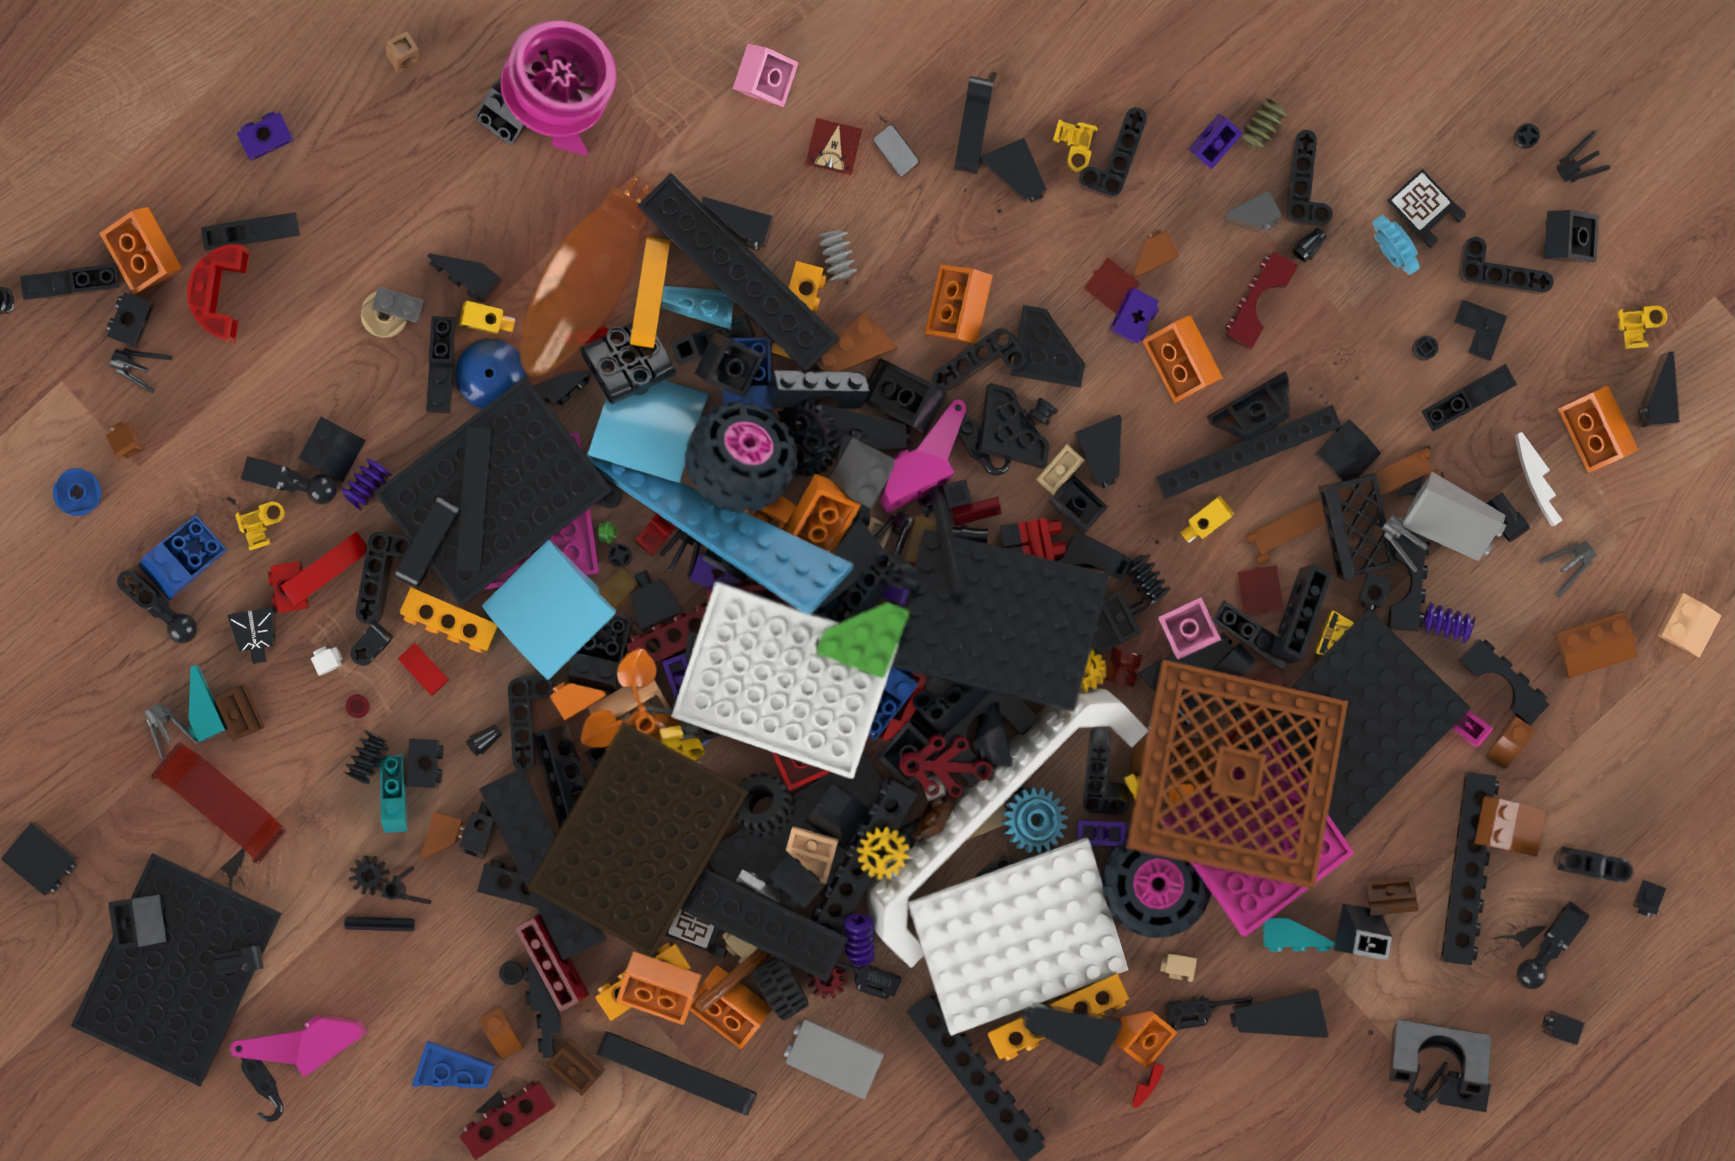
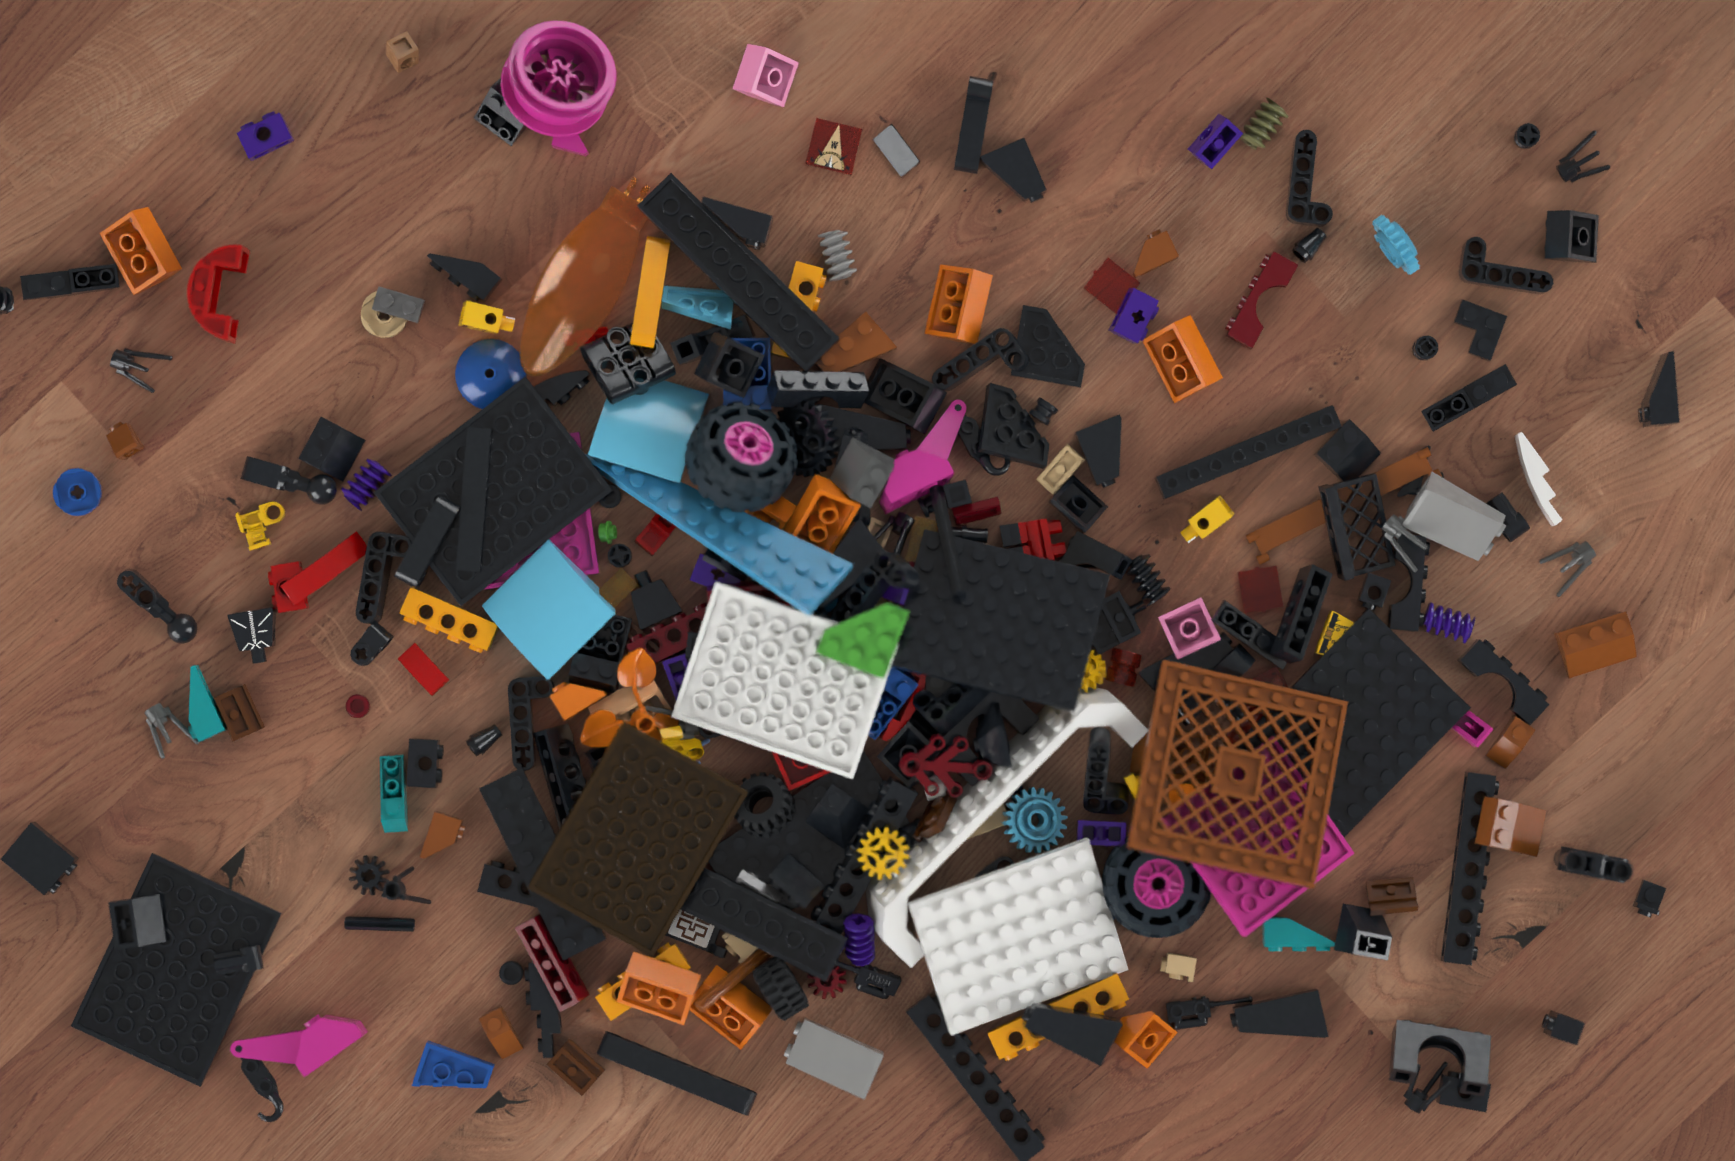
(133, 333): black brick -> none
(182, 557): blue slope -> none
(220, 801): clear red windscreen -> none
(250, 231): black slope -> none
(326, 660): white plate -> none
(367, 757): black piece -> none
(441, 364): black slope -> none
(476, 841): black torso -> none
(478, 1145): dark red brick -> none
(687, 539): black plant -> none
(813, 851): light nougat wing -> none
(1079, 137): yellow piece -> none
(1119, 151): black beam -> none
(1144, 1090): red slope -> none
(1255, 410): black wing -> none
(1256, 213): dark grey slope -> none
(1424, 205): flag -> none
(1557, 938): black beam -> none
(1598, 429): orange slope -> none
(1634, 325): yellow piece -> none
(1689, 624): light nougat slope -> none

